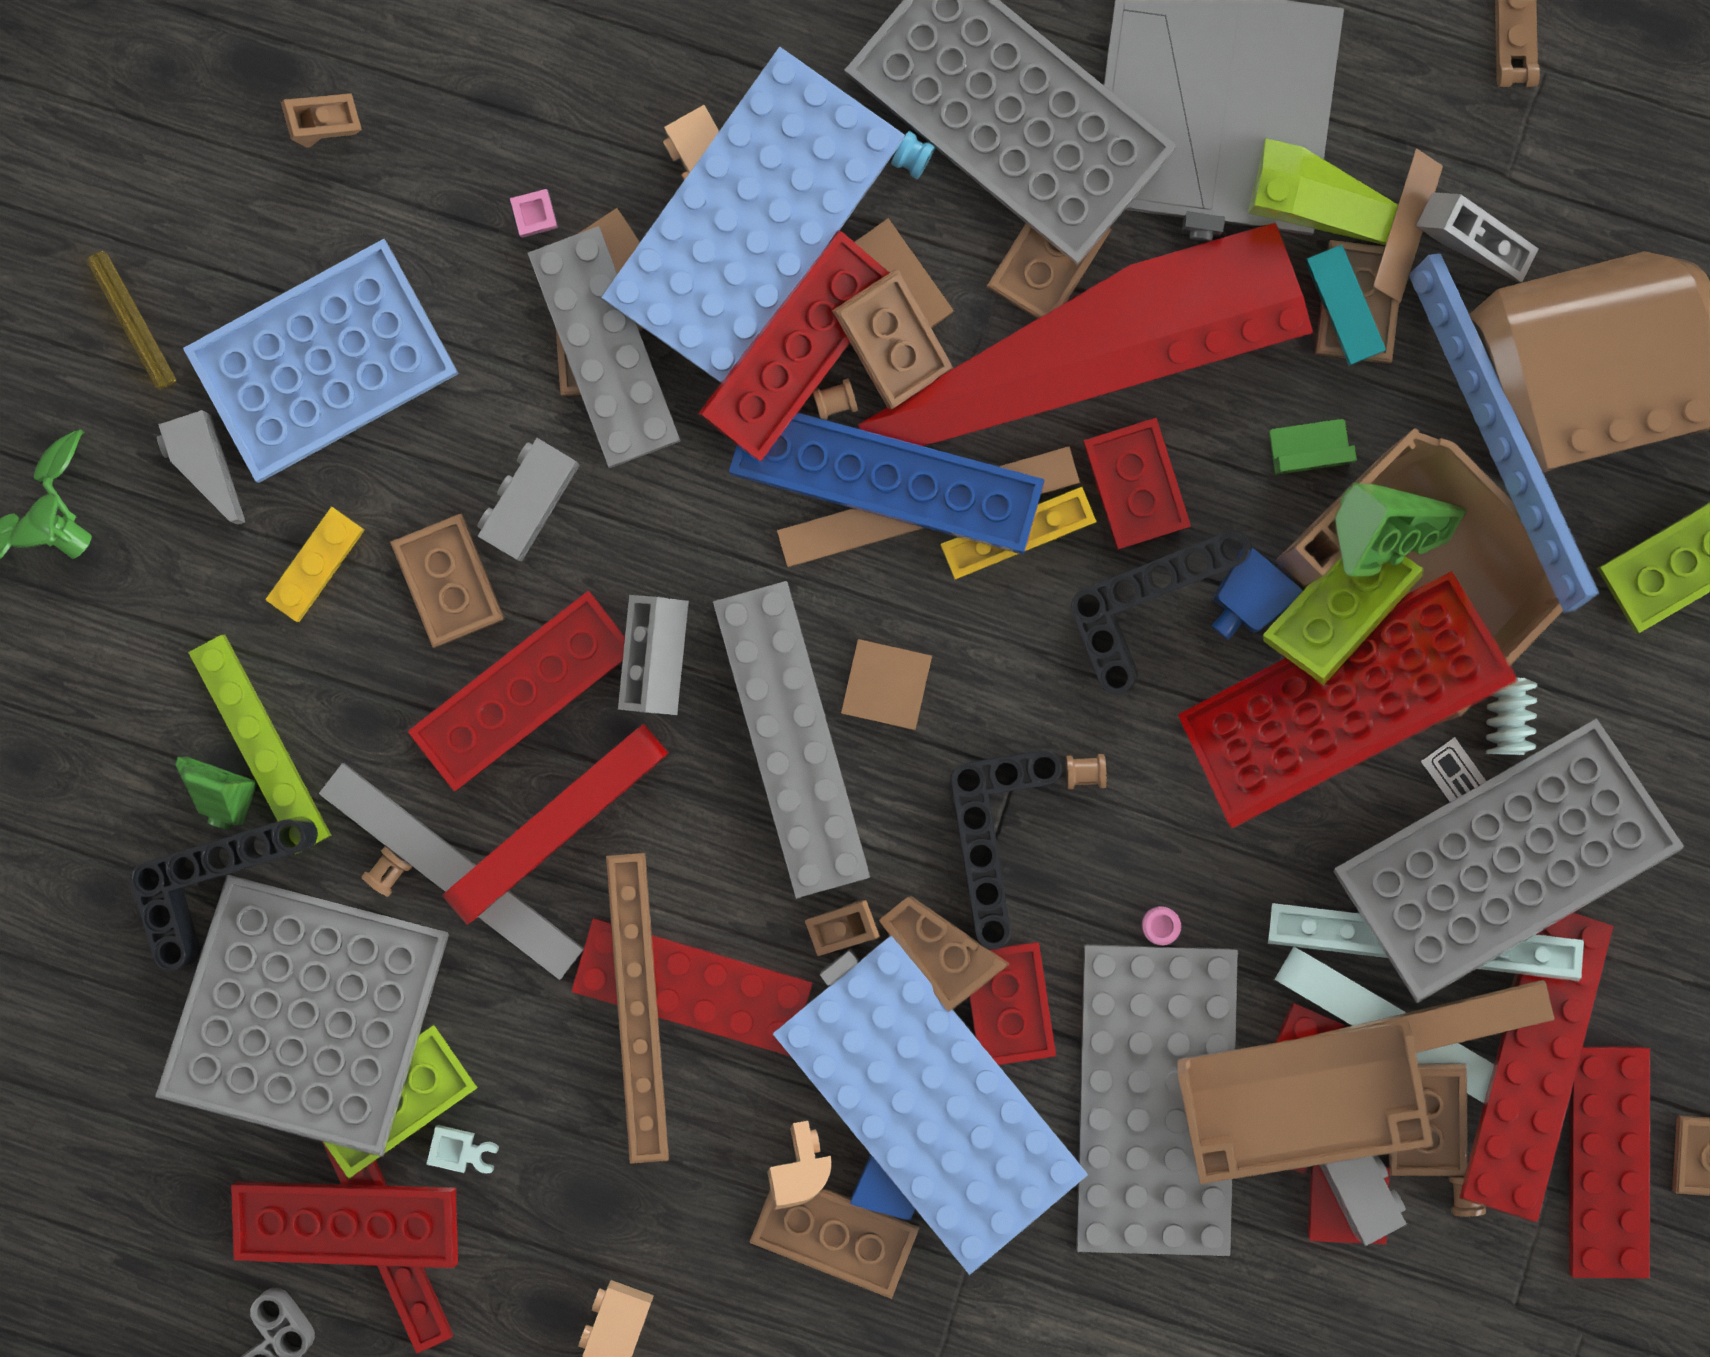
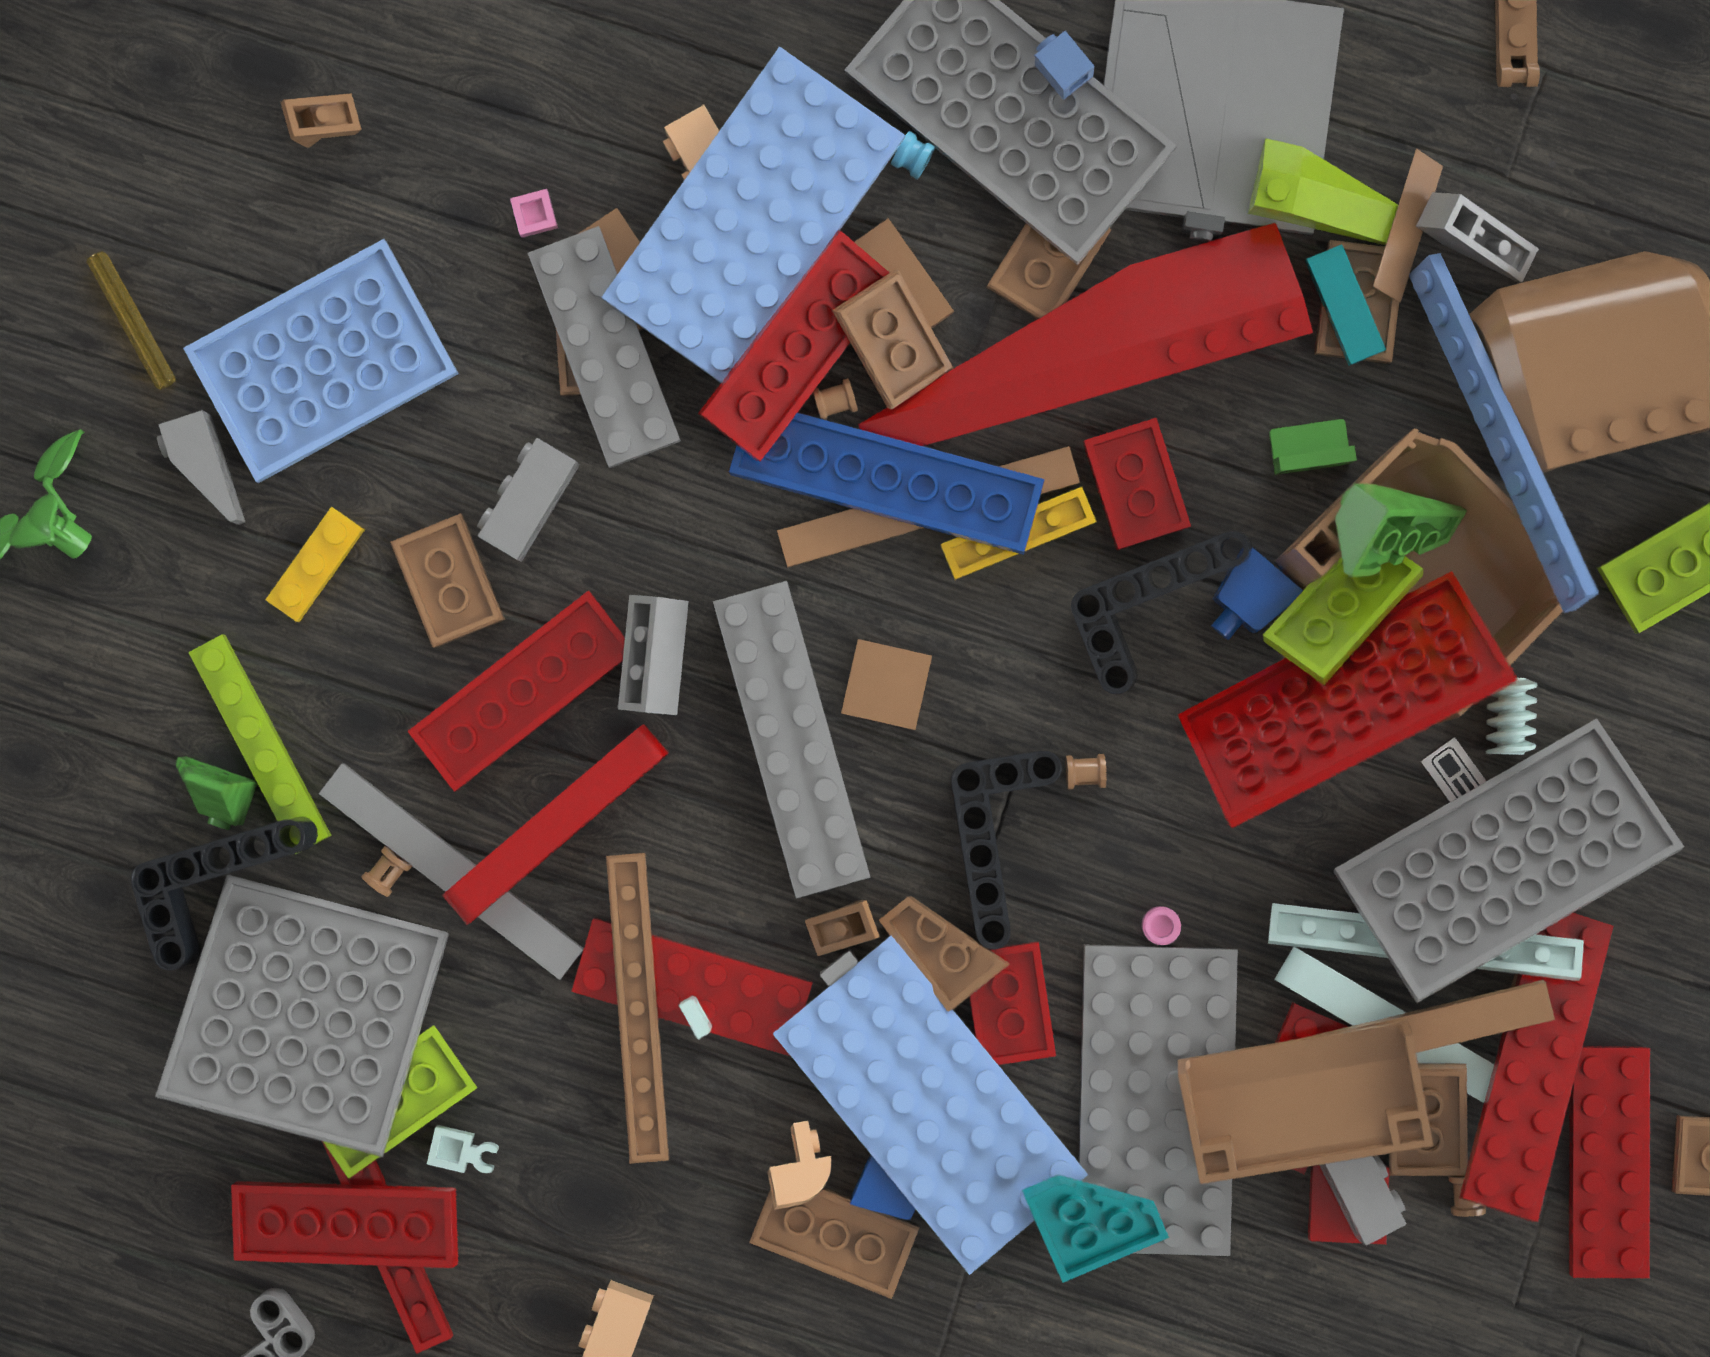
(696, 1016): none -> light aqua tile
(1063, 64): none -> medium blue brick
(1091, 1223): none -> teal plate

